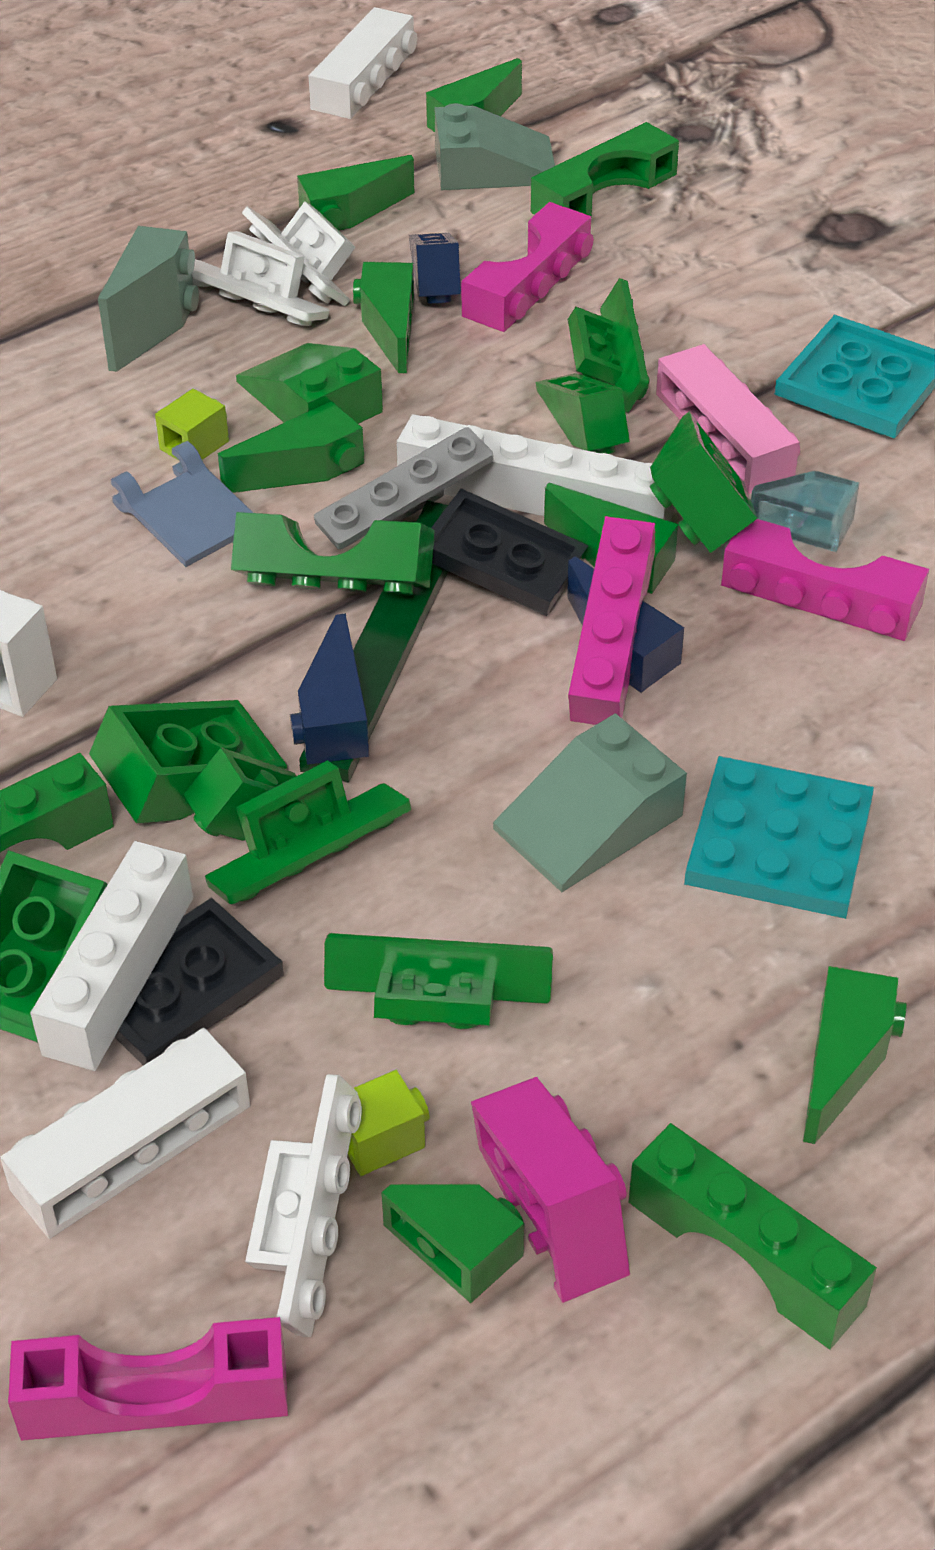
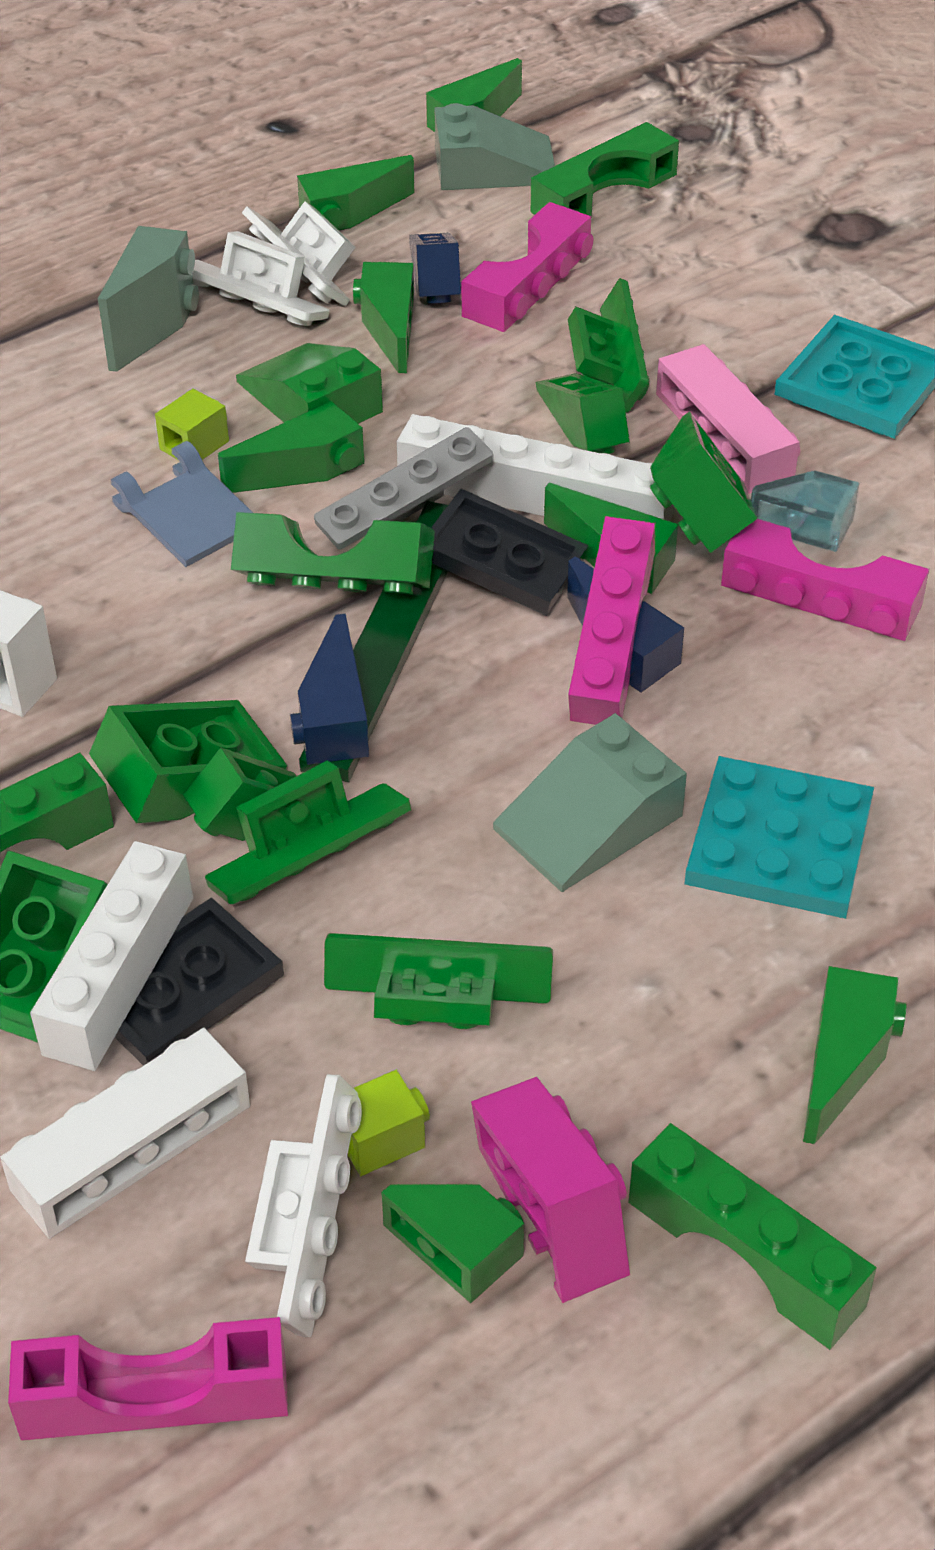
(362, 62): white brick -> none

